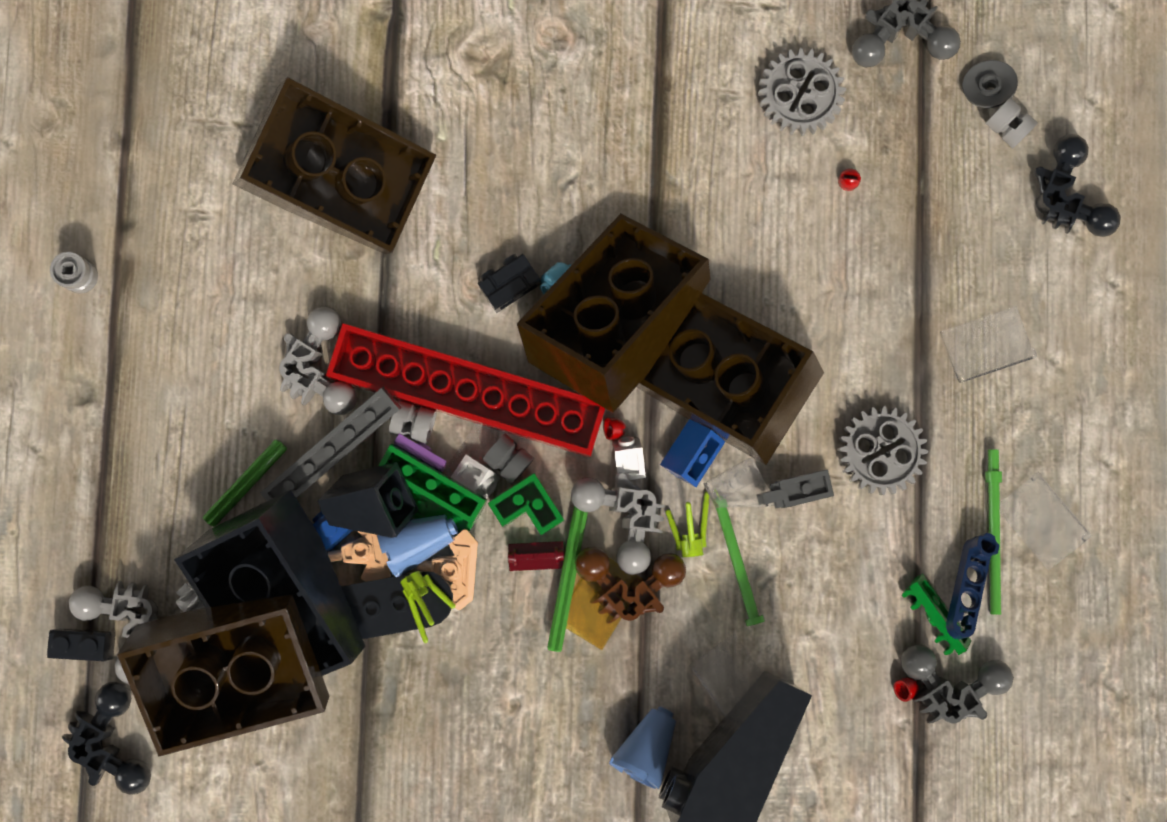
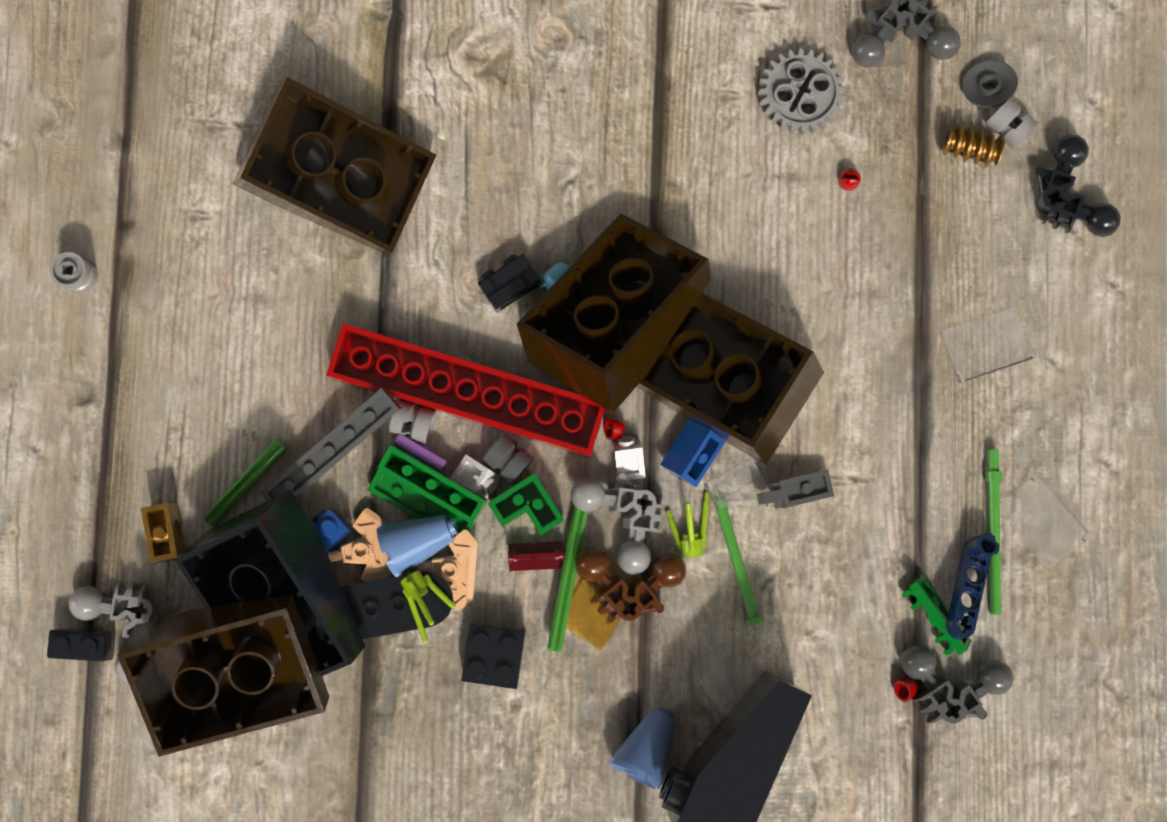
(130, 775): black piece -> none
(162, 532): none -> pearl gold brick
(188, 599): white gear -> none
(338, 396): light grey piece -> none
(370, 501): black slope -> none
(493, 656): none -> black brick
(871, 429): light grey gear -> none
(973, 145): none -> pearl gold piece

